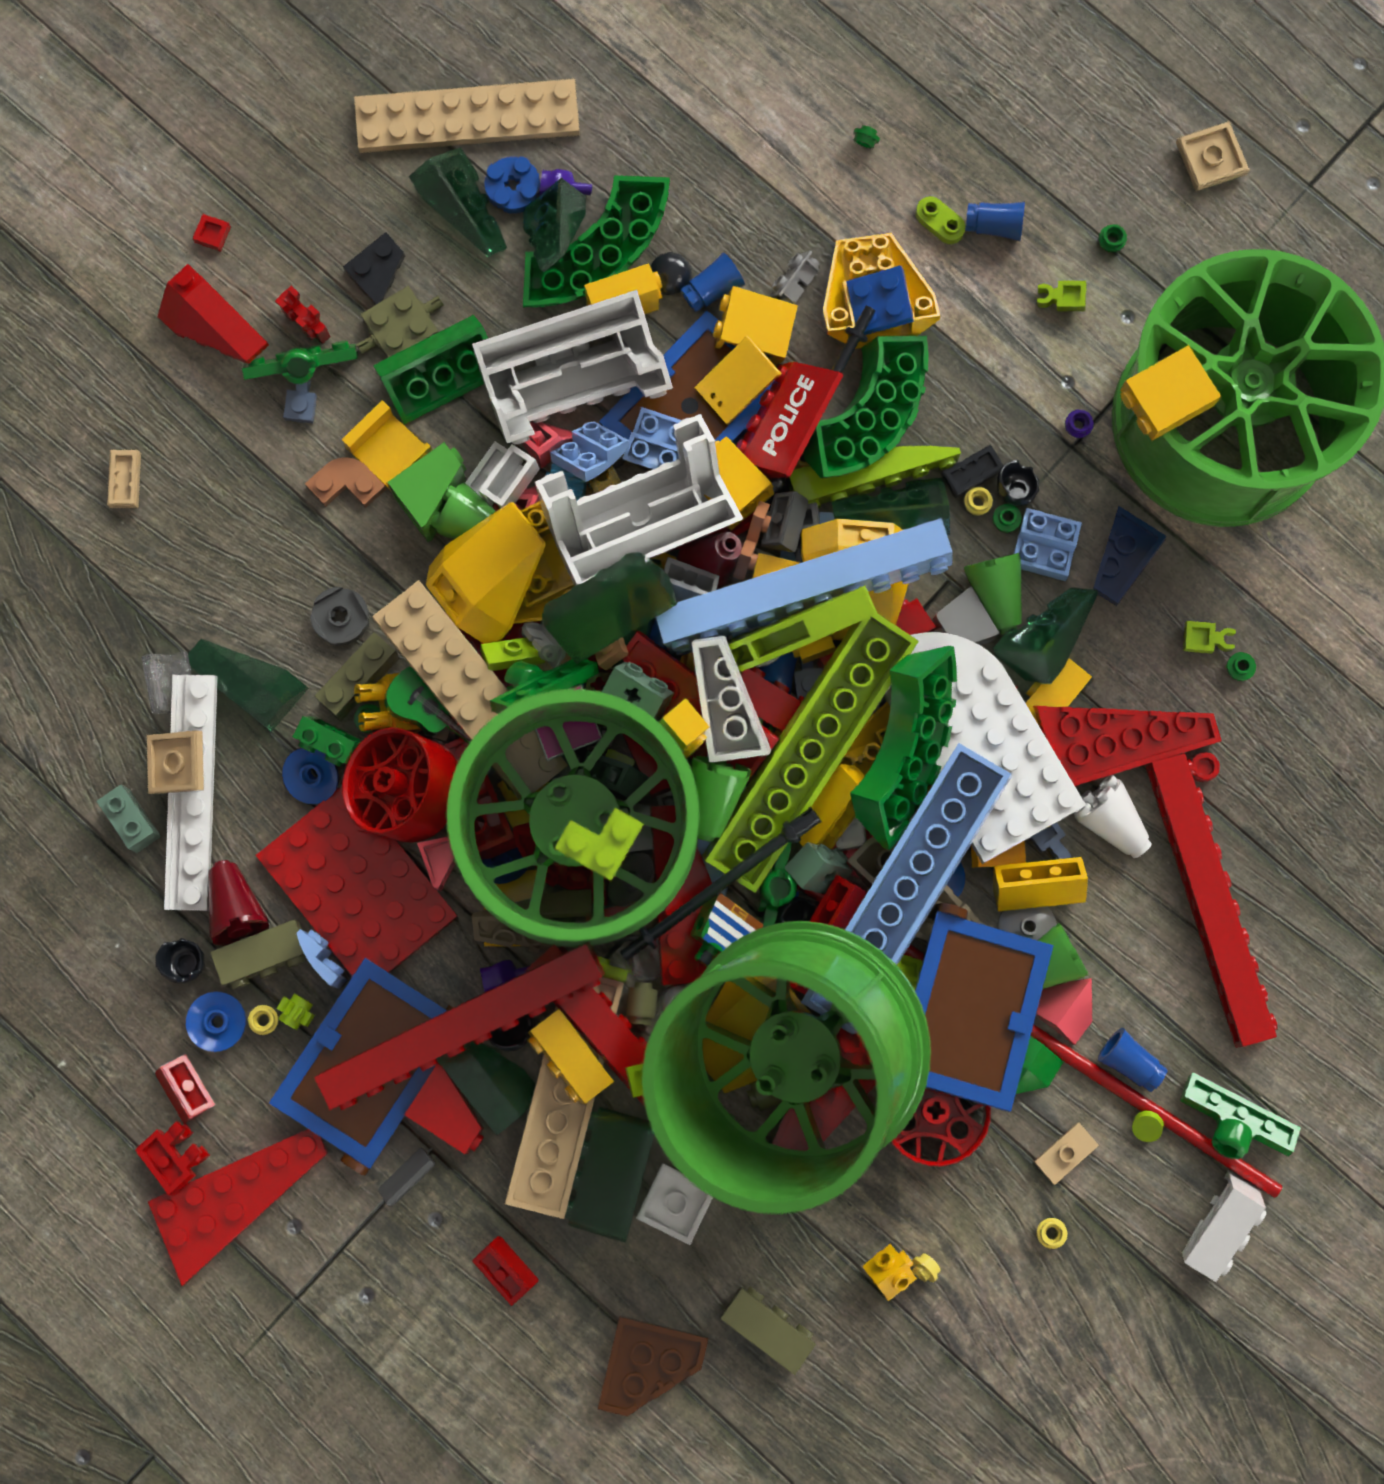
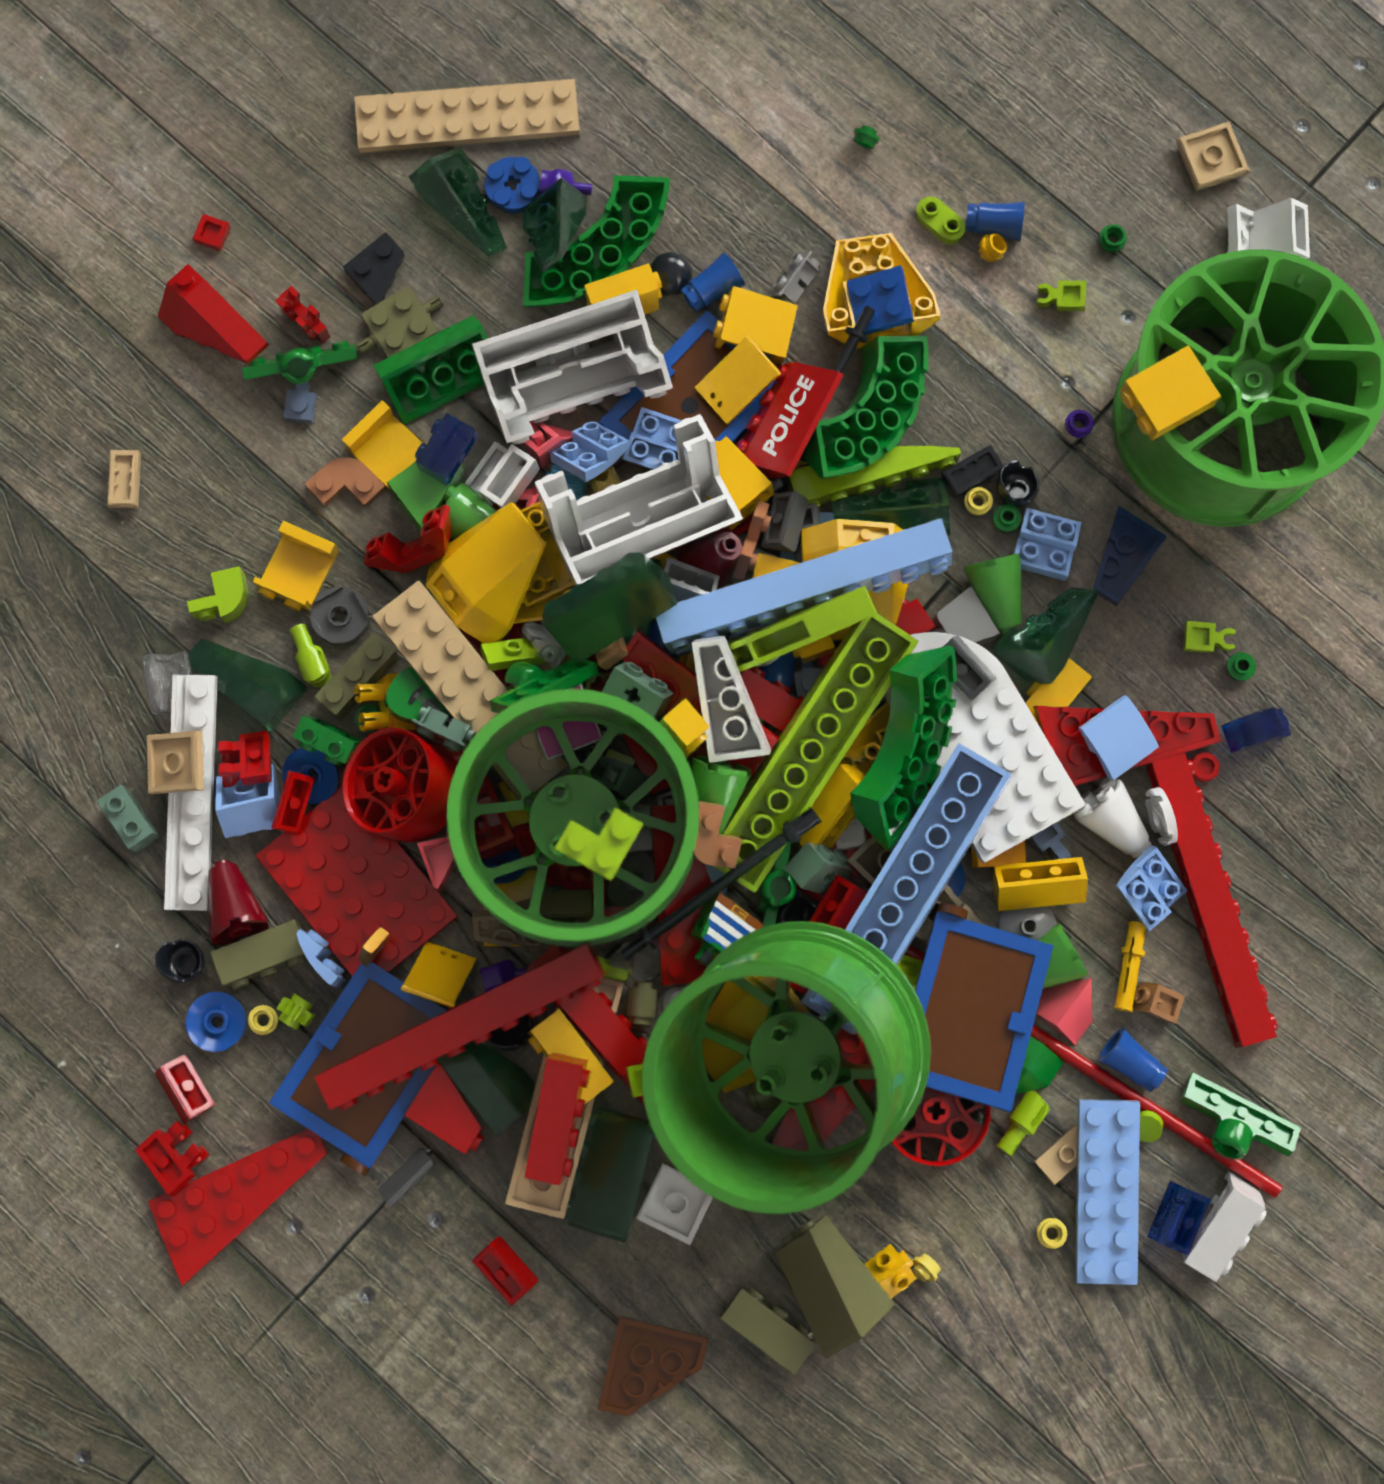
(229, 598): none -> lime brick
(246, 807): none -> light blue slope
(254, 756): none -> red plate
(293, 802): none -> red slope
(297, 568): none -> yellow panel
(310, 657): none -> lime arm
(373, 946): none -> pearl gold tile
(392, 554): none -> red slope
(432, 726): none -> sand green hinge
(439, 974): none -> yellow container
(446, 448): none -> clear blue brick
(556, 1119): none -> red brick
(710, 846): none -> nougat plate
(831, 1285): none -> olive slope
(972, 673): none -> dark grey slope
(992, 247): none -> yellow plate
(1023, 1121): none -> lime arm
(1107, 1192): none -> light blue plate
(1119, 737): none -> light blue slope
(1130, 967): none -> yellow pin
(1151, 887): none -> light blue slope
(1158, 1001): none -> medium nougat bracket
(1161, 816): none -> white tile
(1179, 1217): none -> clear blue brick
(1256, 729): none -> clear blue brick
(1274, 227): none -> white piece

